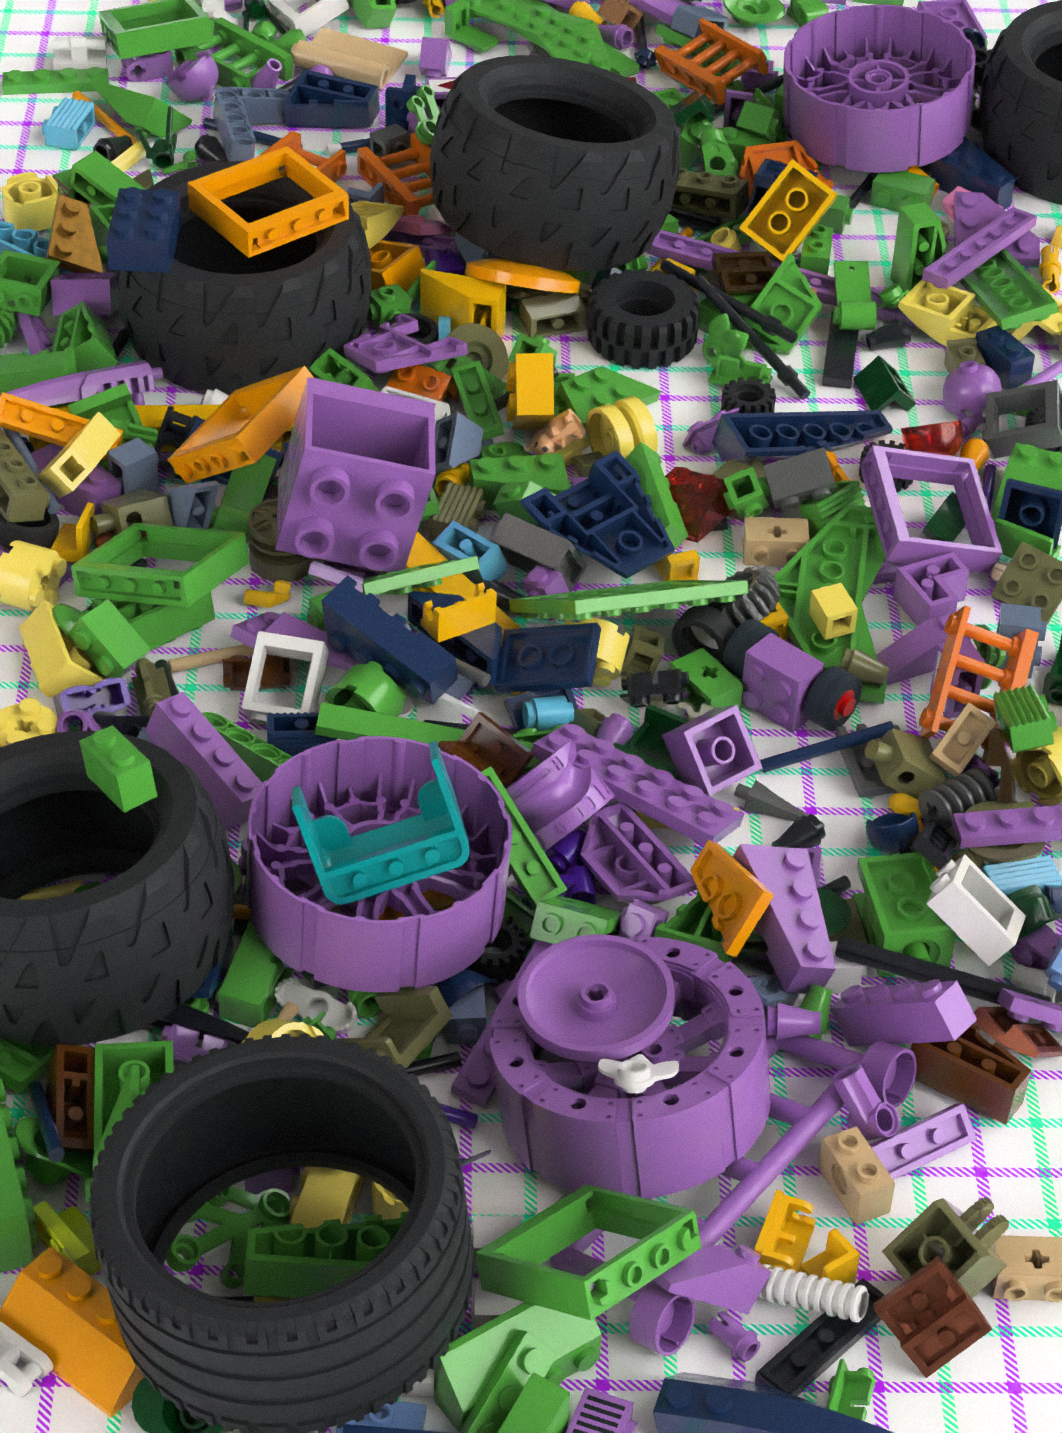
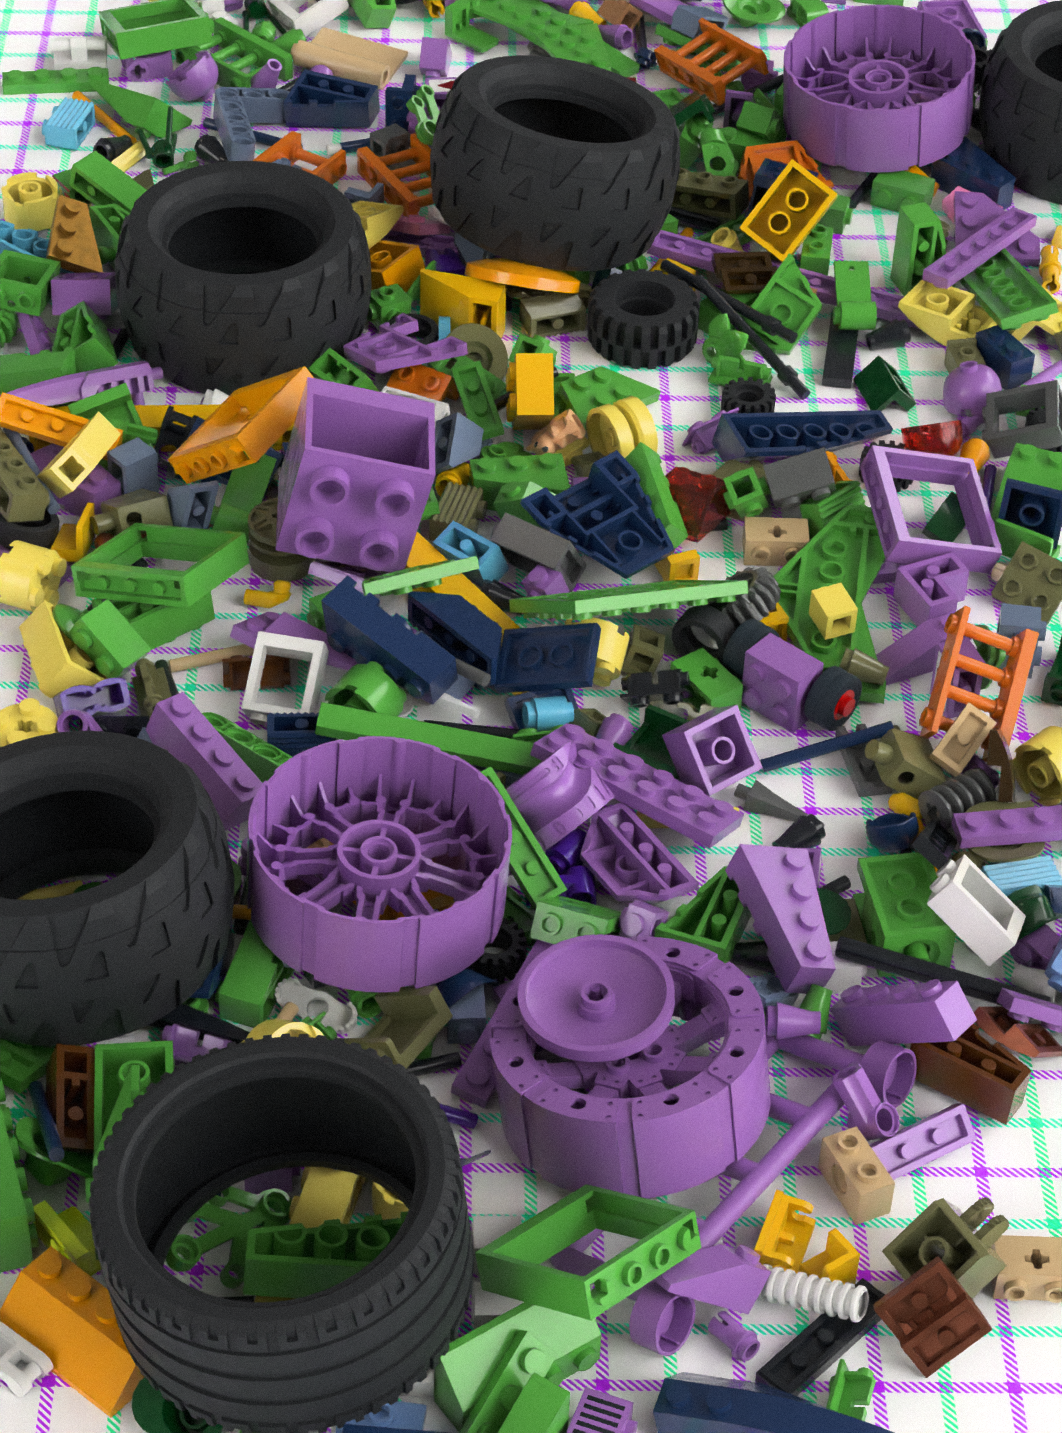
(118, 768): bright green brick -> none
(144, 230): dark blue brick -> none
(327, 208): light orange window -> none
(390, 854): teal windscreen -> none
(461, 616): yellow hinge -> none
(490, 745): reddish brown bracket -> none
(637, 1073): white plate -> none
(732, 894): light orange wing -> none
(891, 296): bright green plate -> none
(1024, 718): bright green brick -> none

